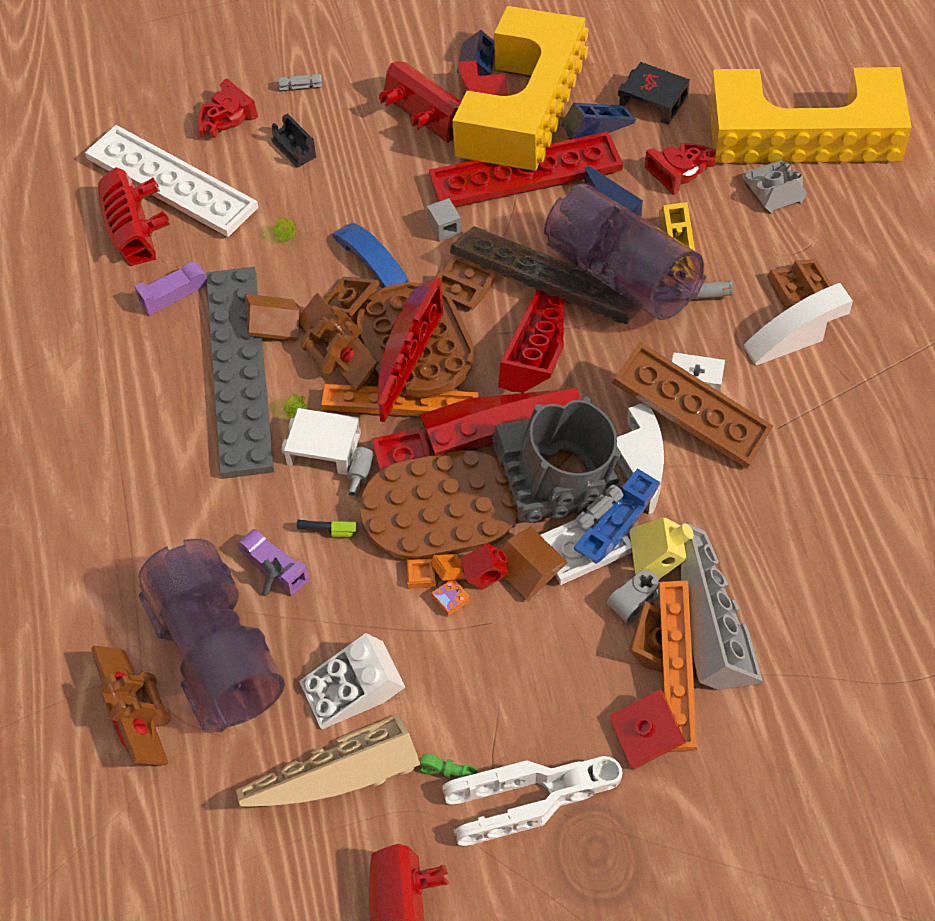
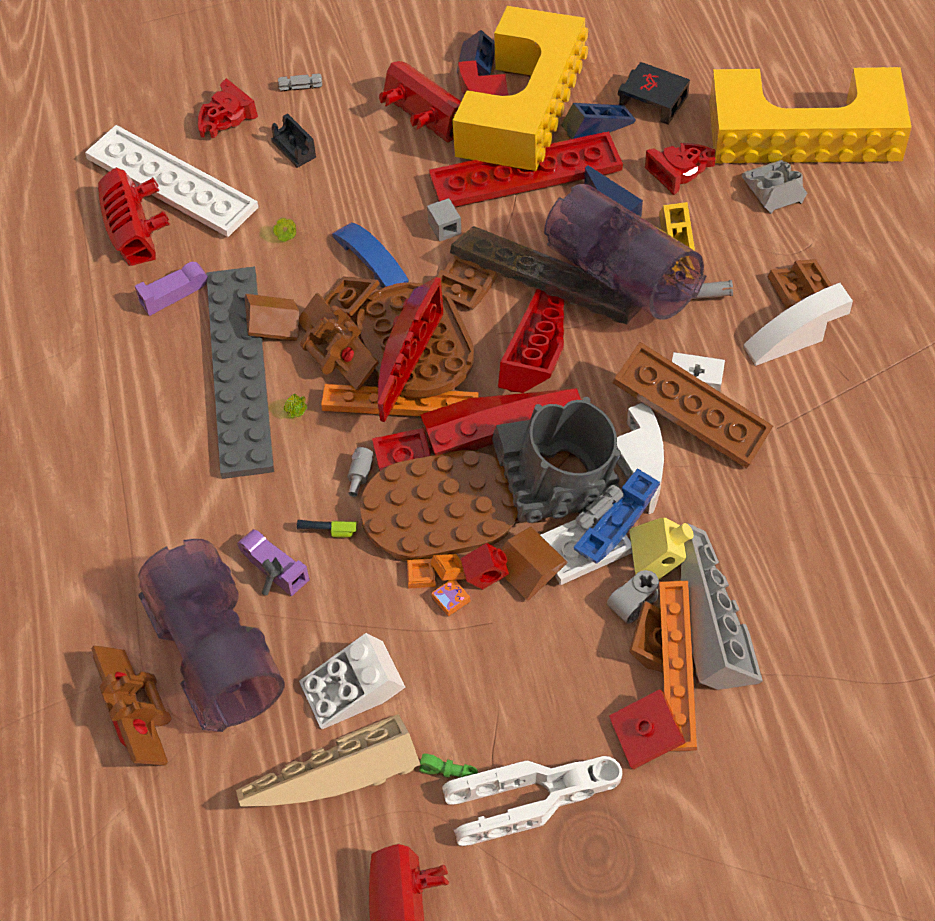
(322, 437): white panel -> none

